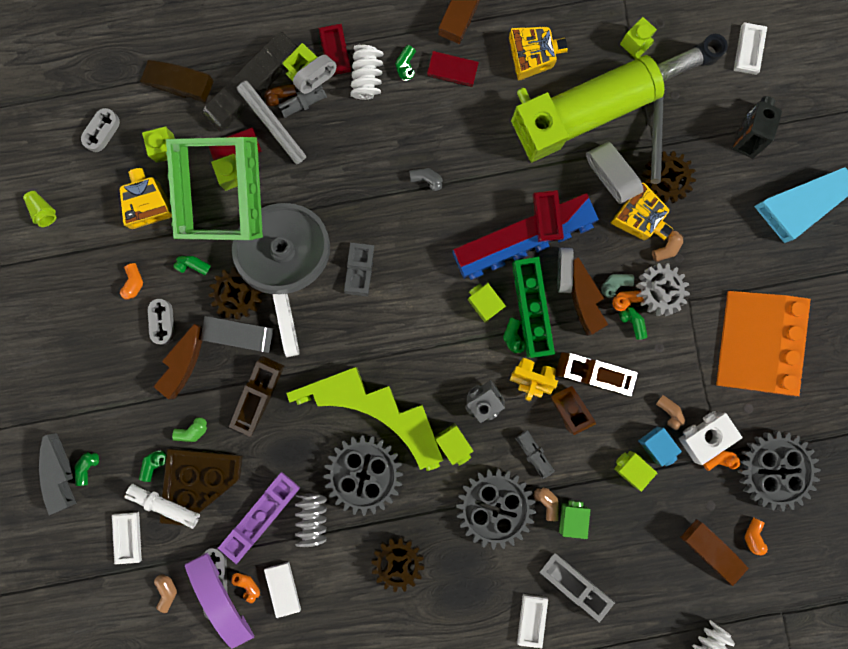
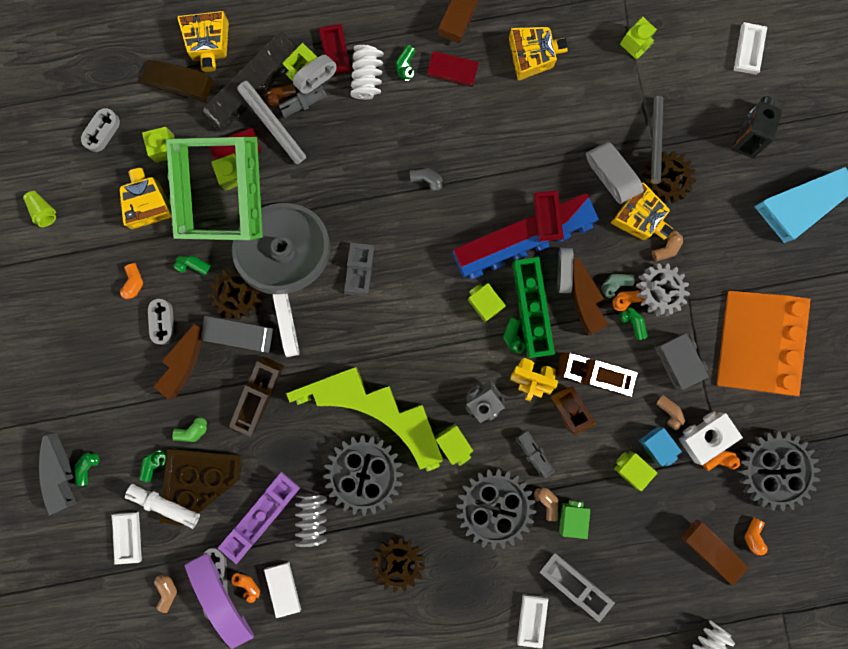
(205, 37): none -> torso
(549, 122): lime piece -> none
(682, 361): none -> dark grey brick

